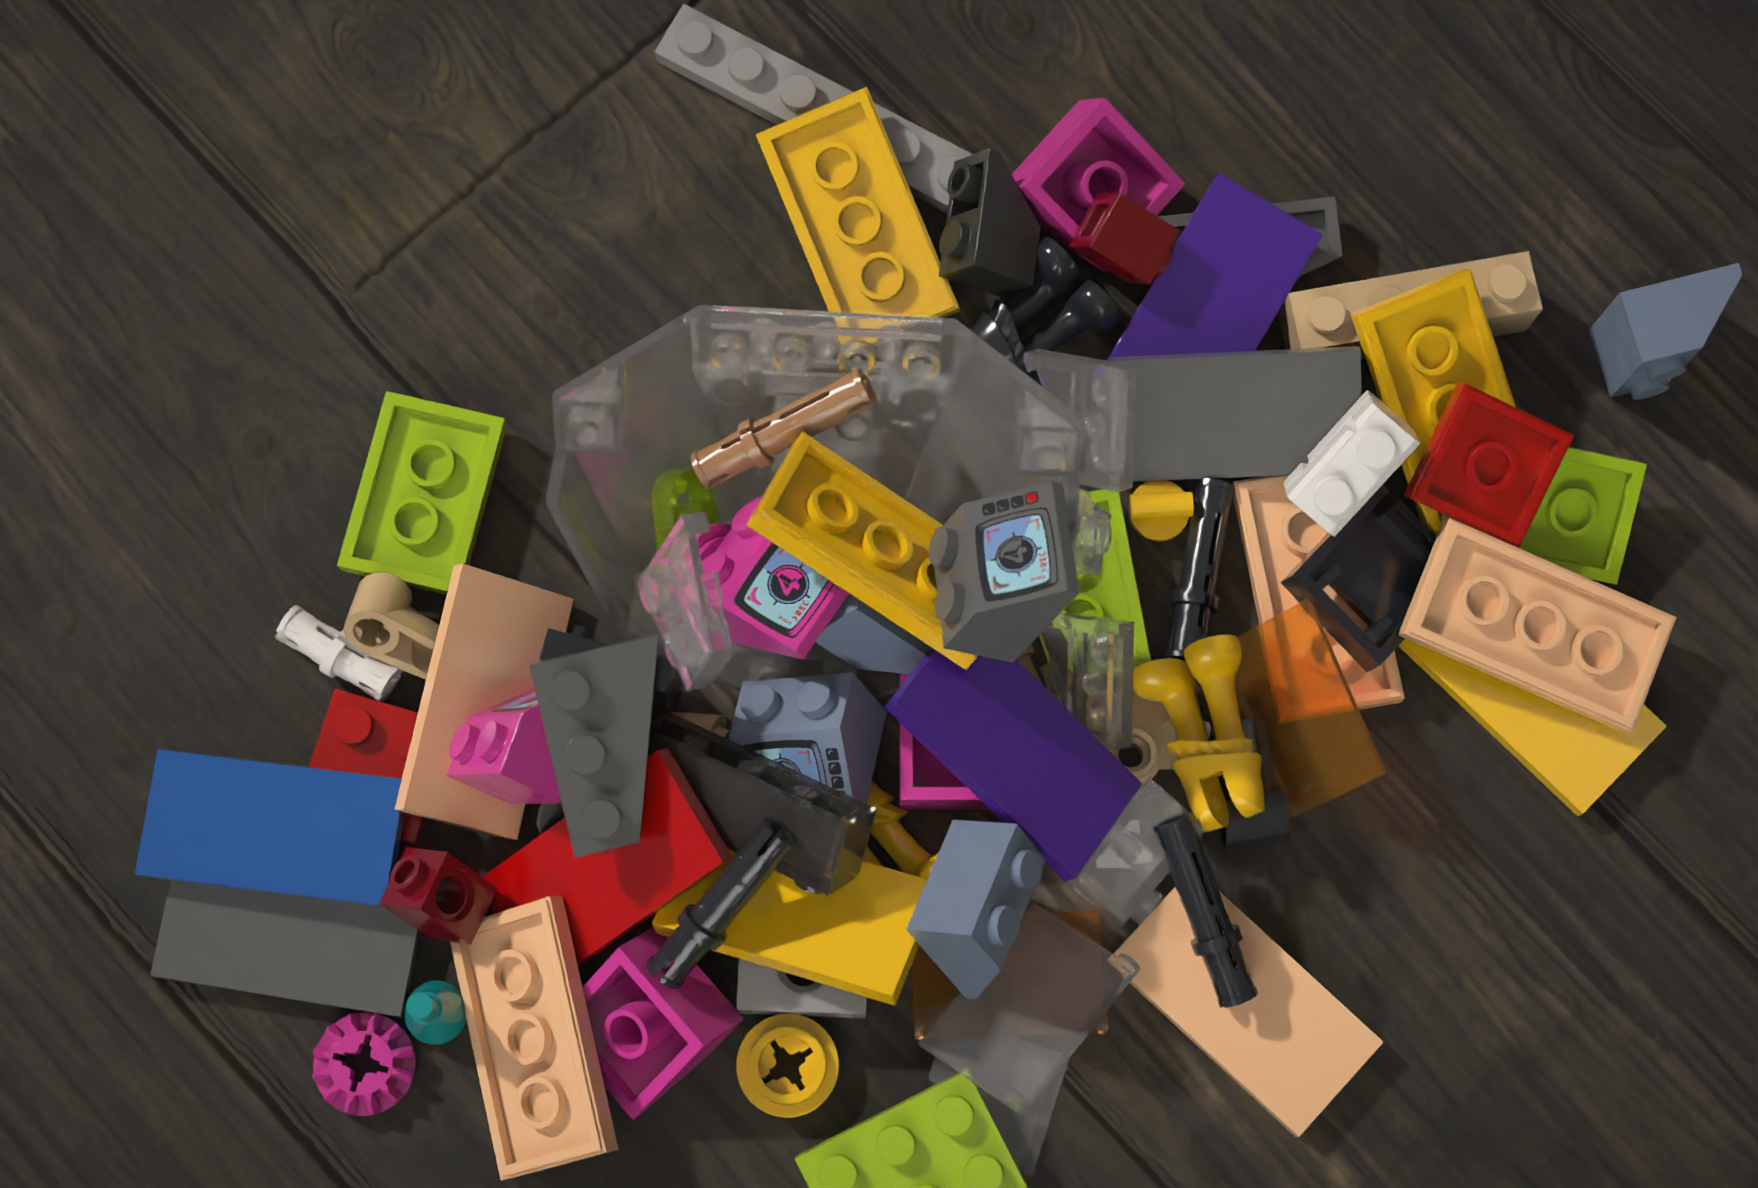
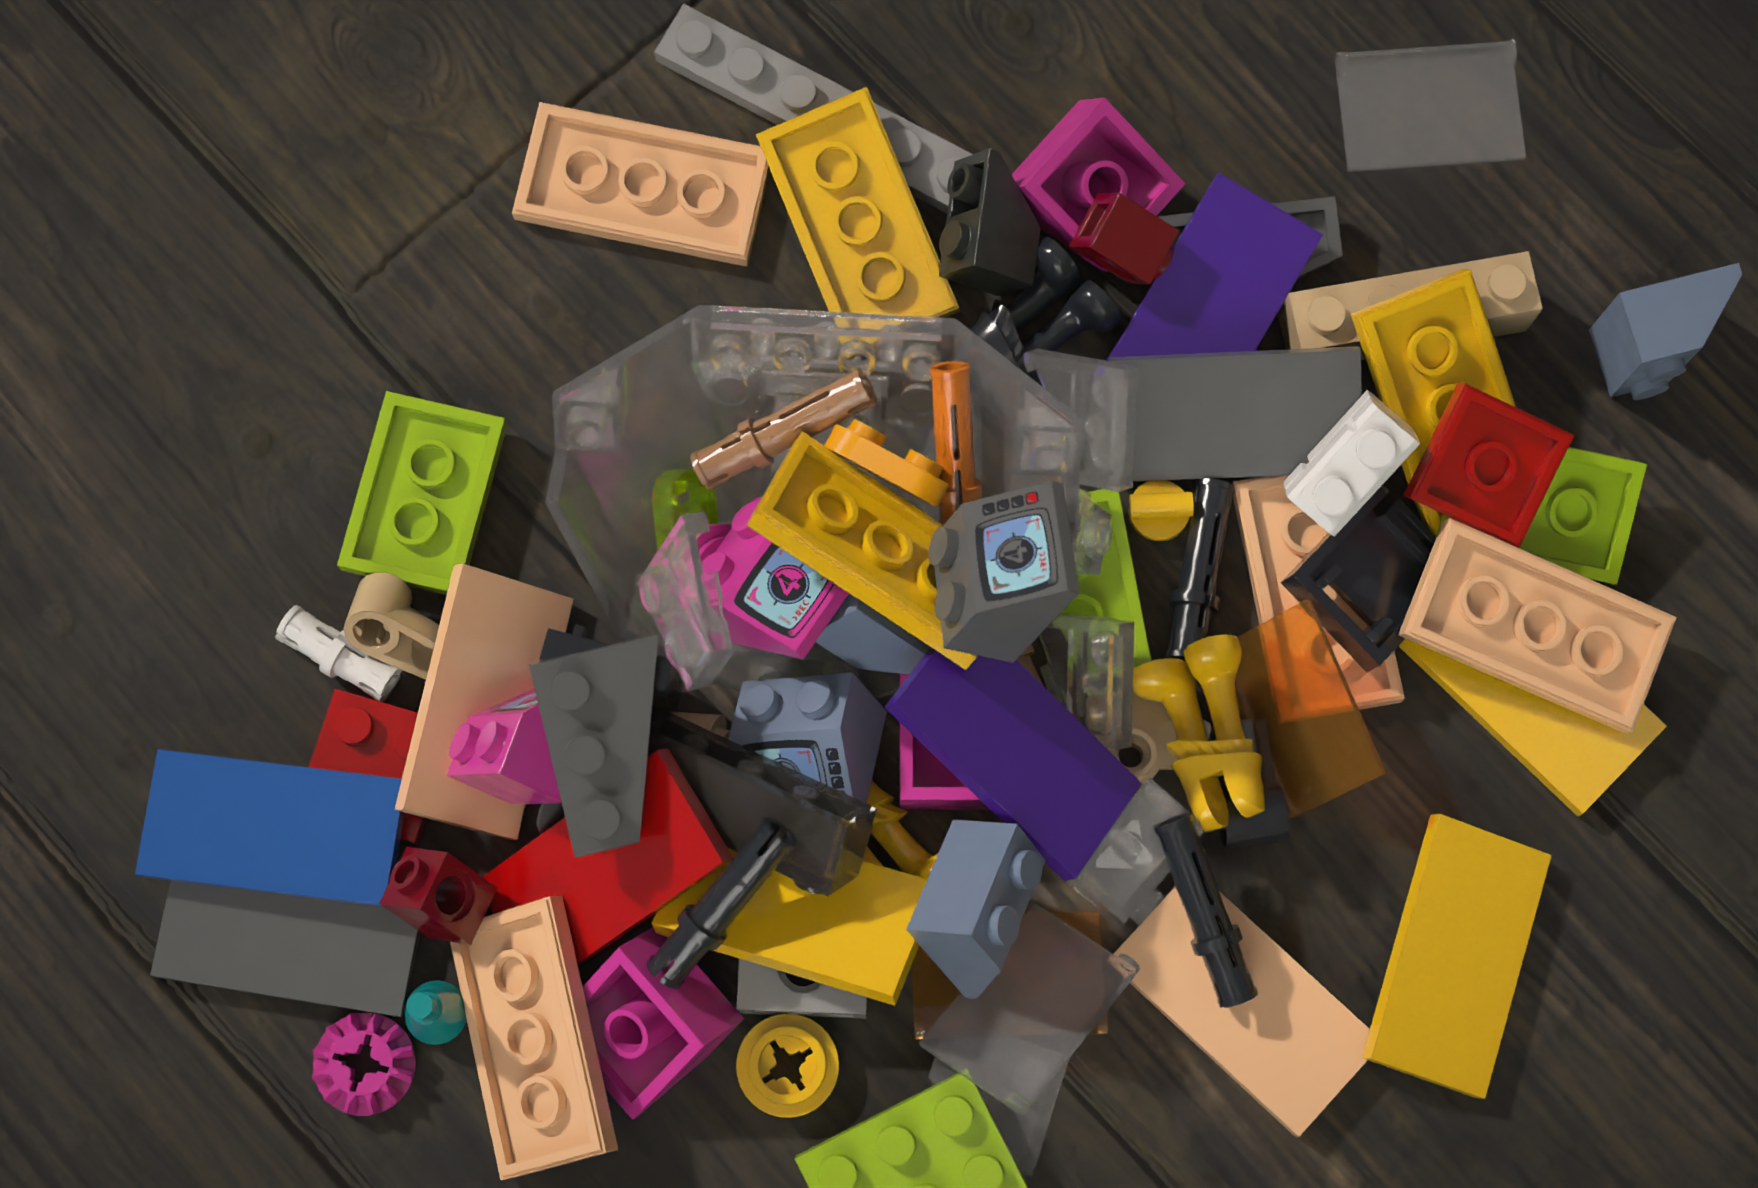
(642, 184): none -> light nougat tile
(914, 474): none -> light orange plate
(951, 388): none -> orange pin
(1430, 106): none -> clear piece
(1457, 956): none -> yellow tile

